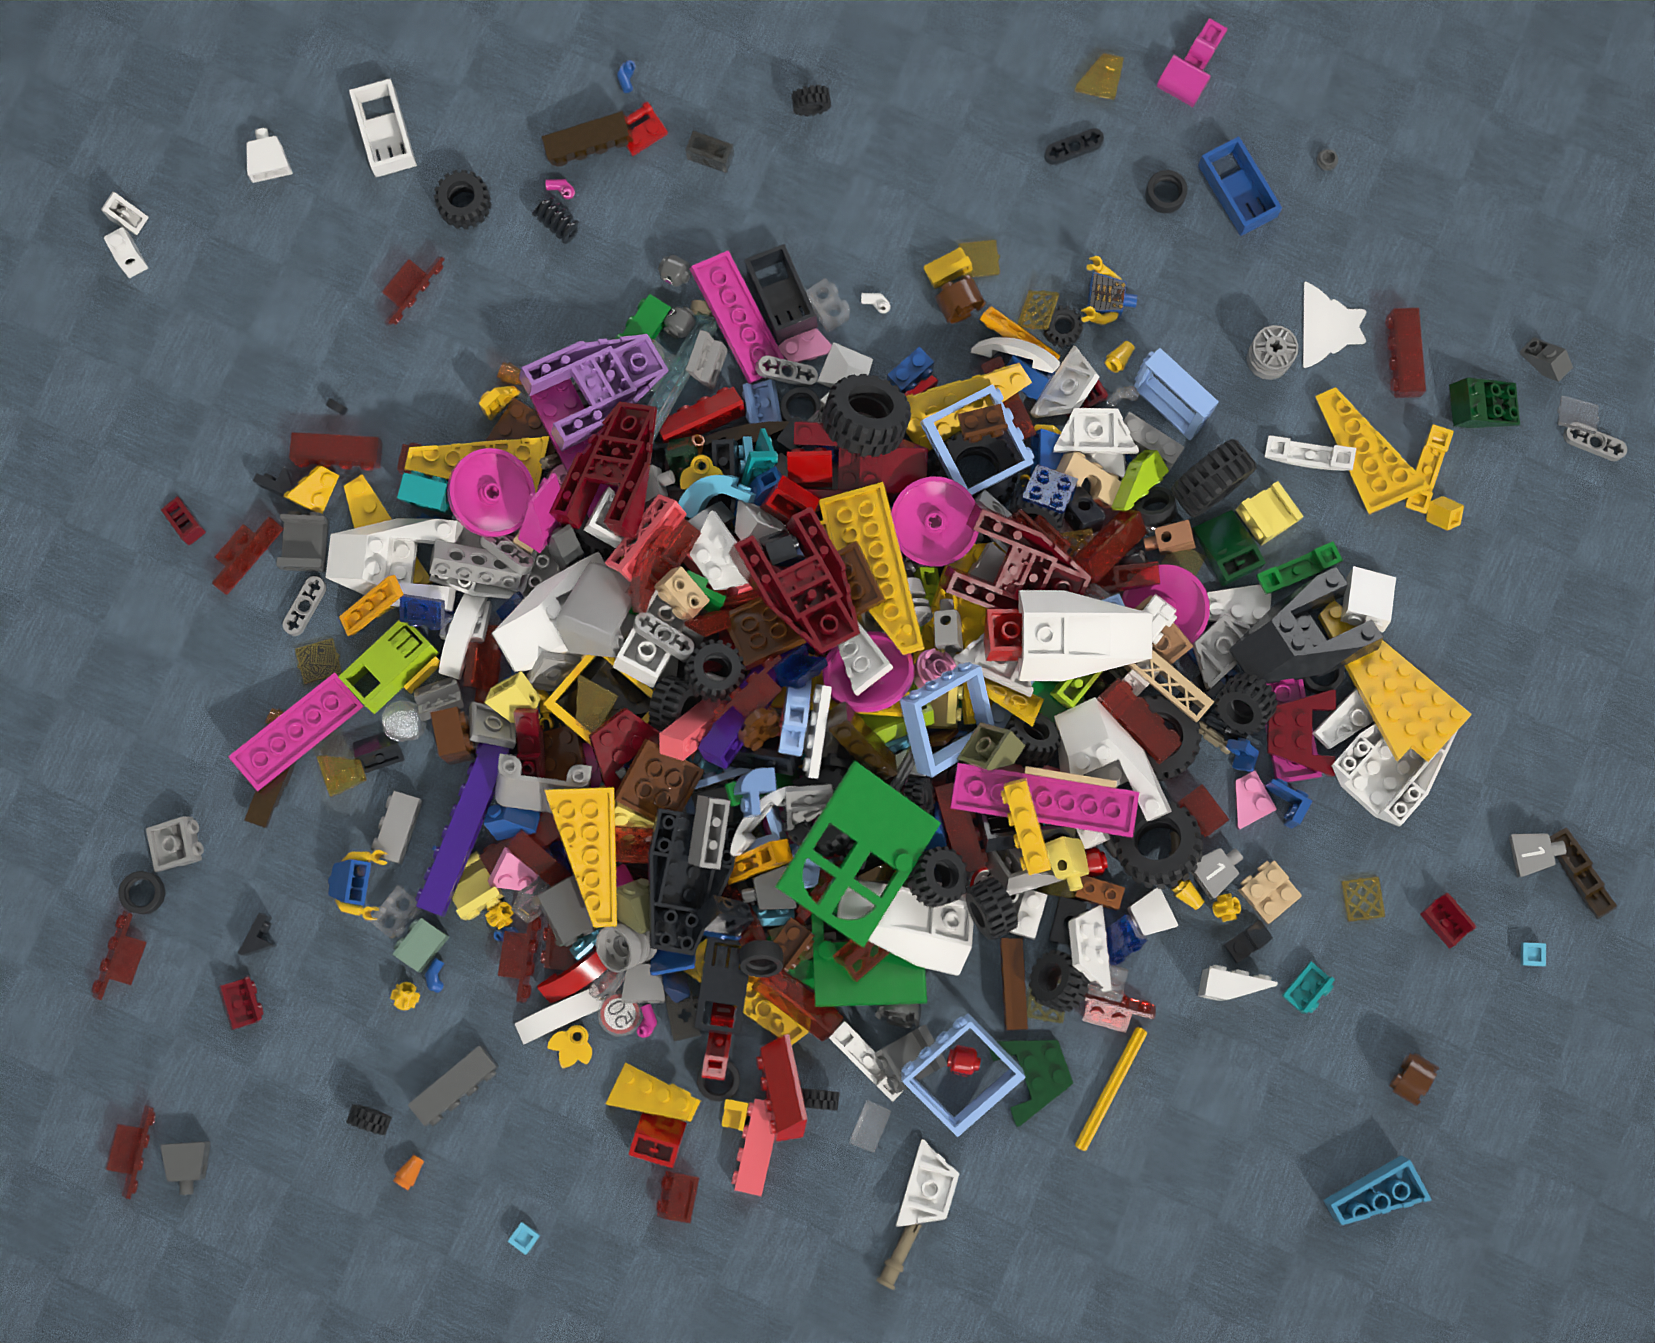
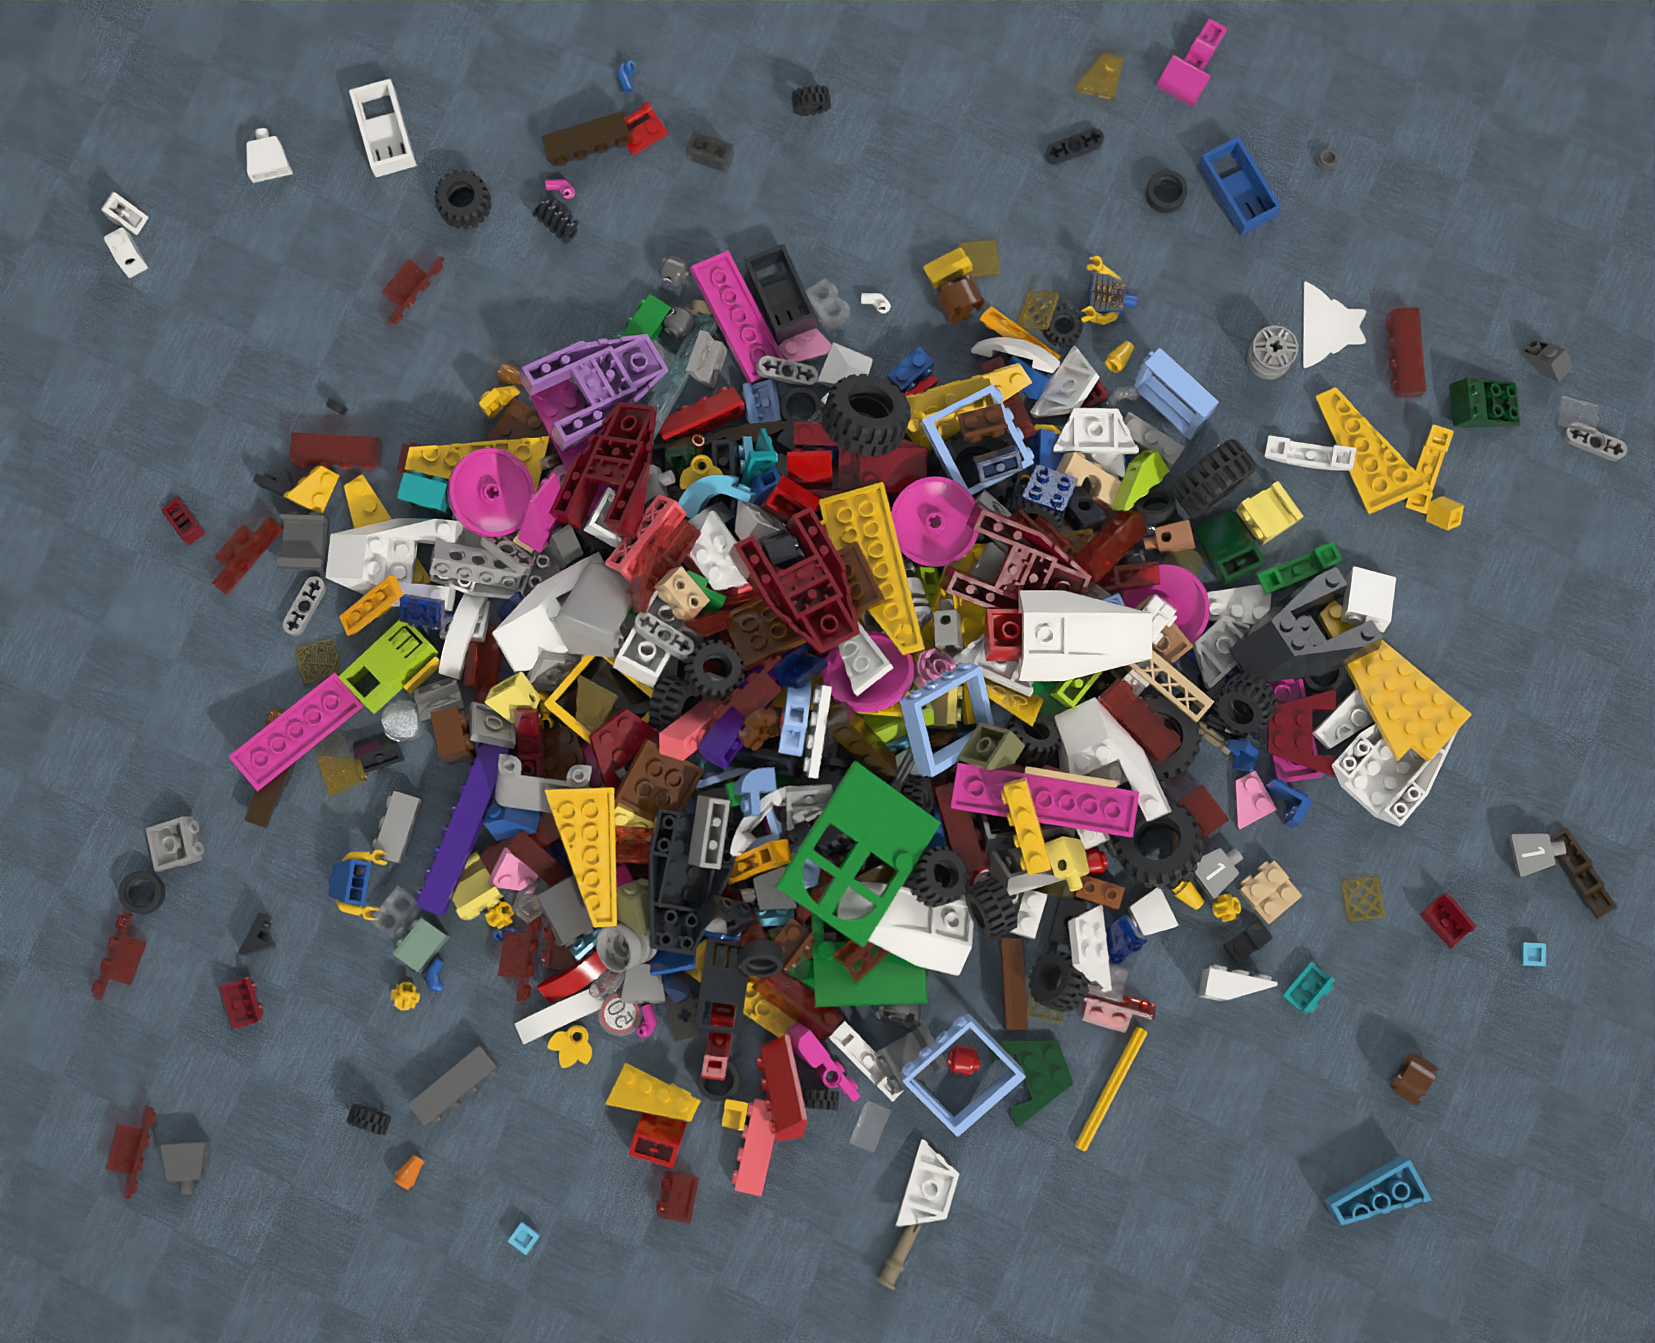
(813, 1053): none -> dark pink plate
(998, 463): none -> dark blue slope

